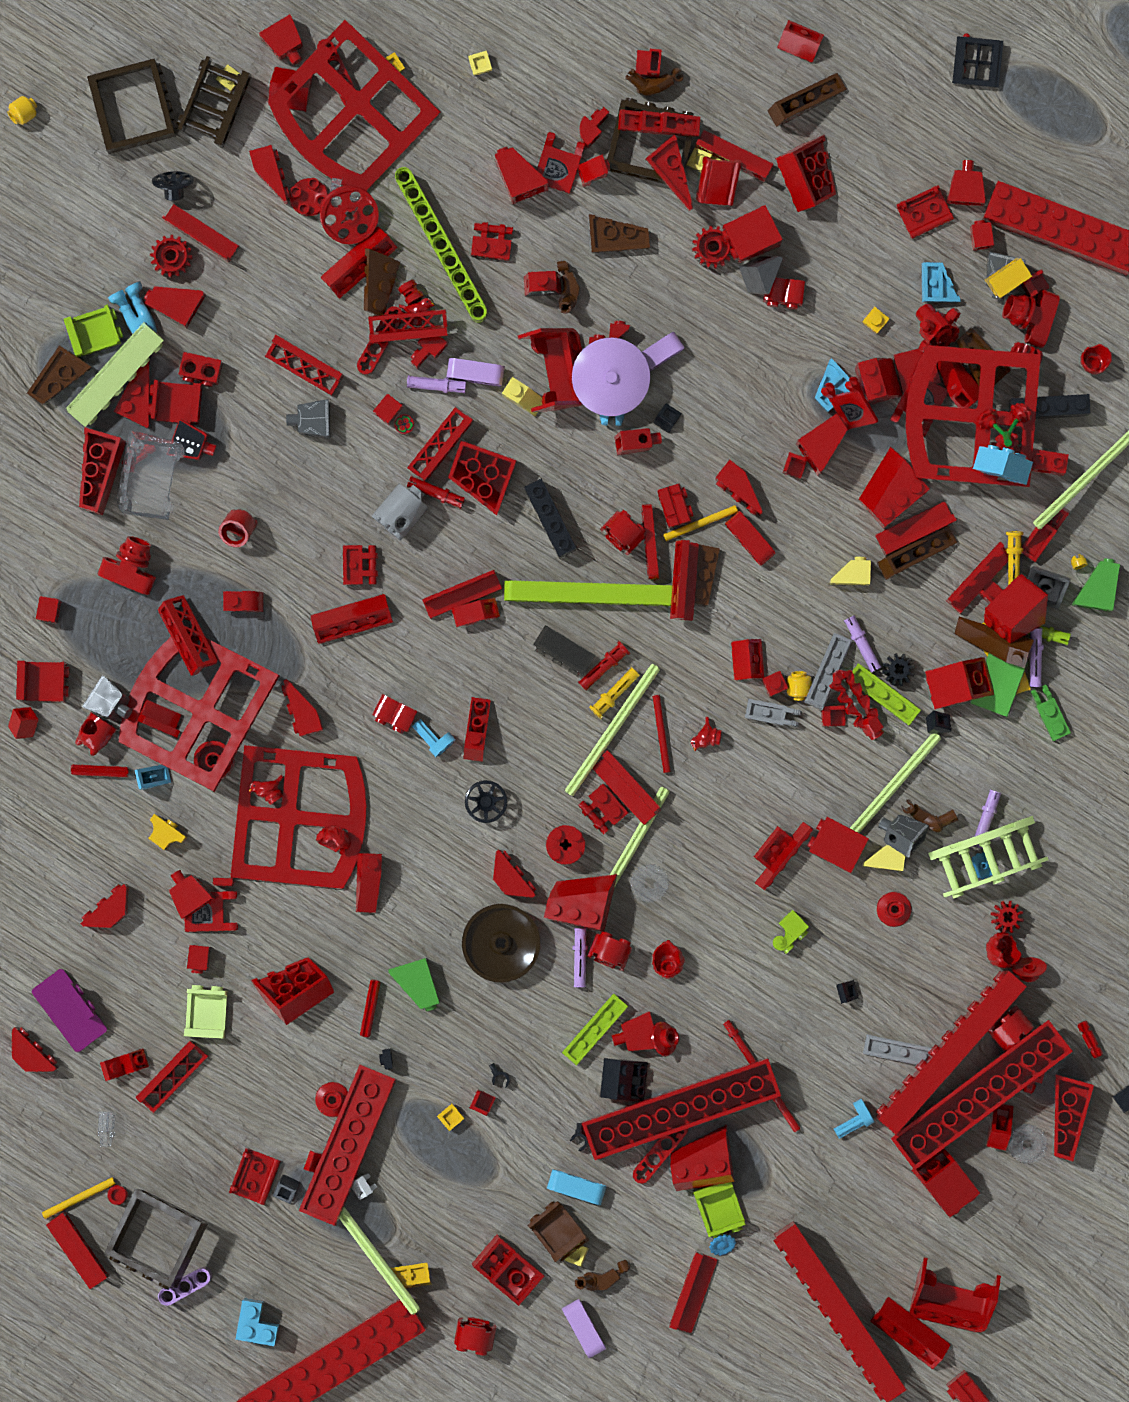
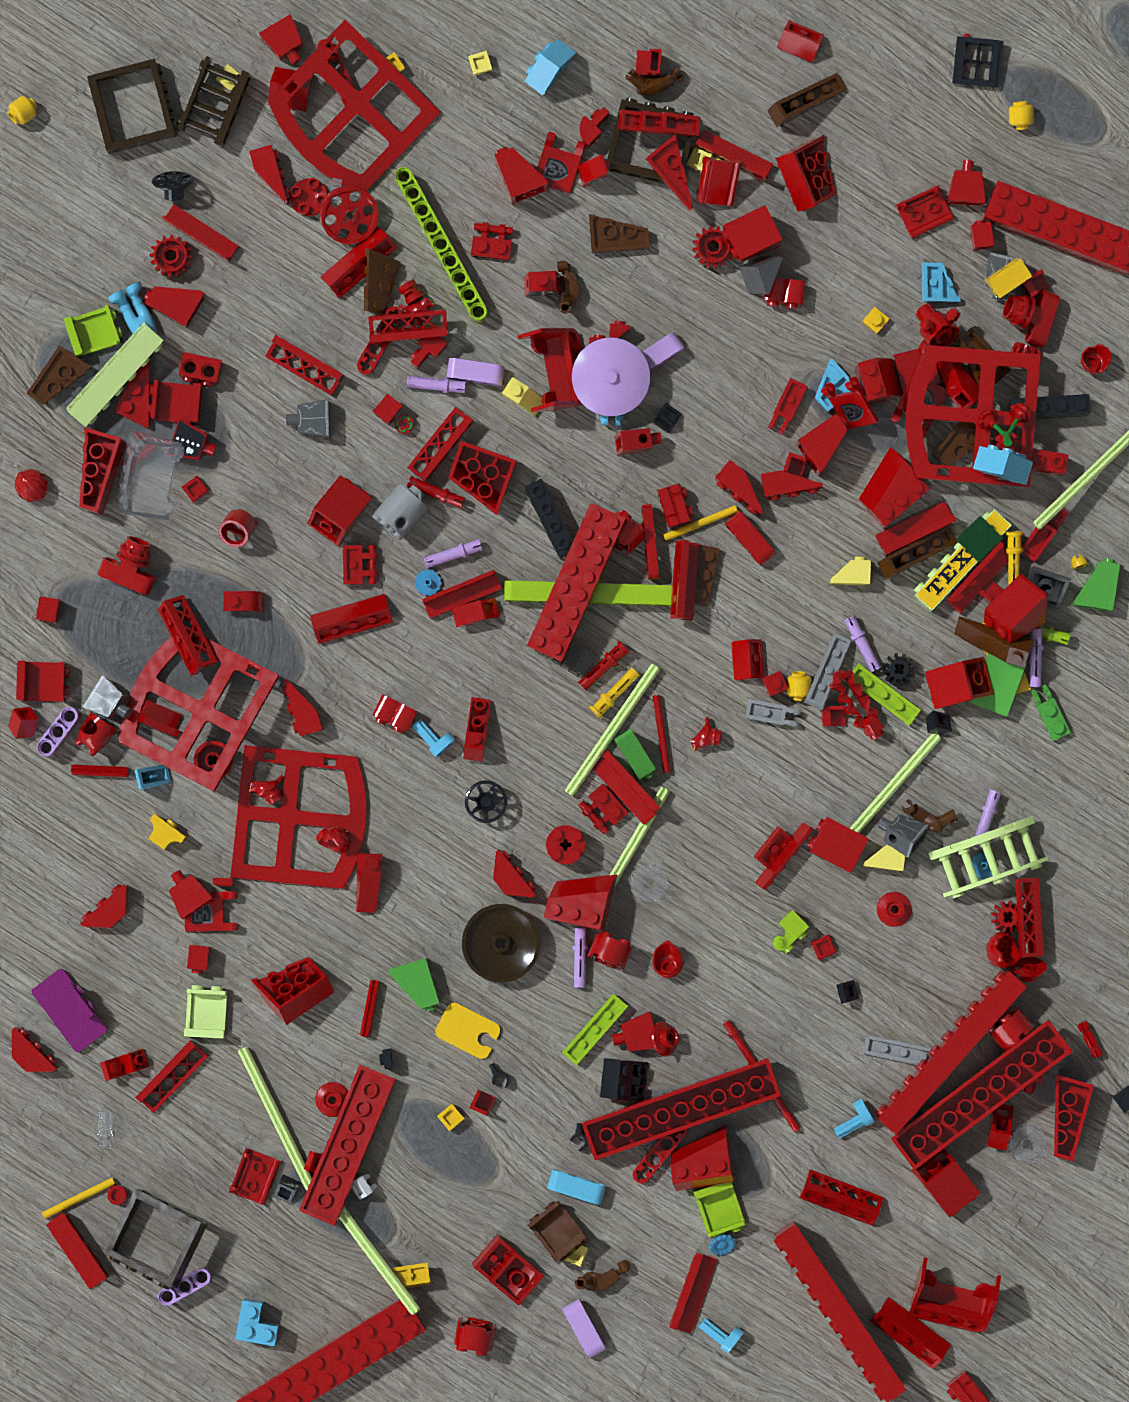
(31, 485): none -> red hair
(67, 728): none -> lavender beam
(195, 489): none -> red tile
(275, 1116): none -> yellowish green axle
(339, 510): none -> red slope
(428, 582): none -> dark azure piece
(453, 553): none -> lavender pin
(462, 1027): none -> yellow piece
(549, 65): none -> medium azure brick
(576, 582): none -> red plate
(635, 755): none -> bright green slope
(726, 1342): none -> medium azure piece
(782, 483): none -> red slope
(788, 403): none -> red hinge
(823, 947): none -> red tile
(840, 1201): none -> red fence
(953, 568): none -> brick
(958, 443): none -> reddish brown wing
(979, 539): none -> dark green piece
(1021, 115): none -> yellow head
(1032, 916): none -> red fence

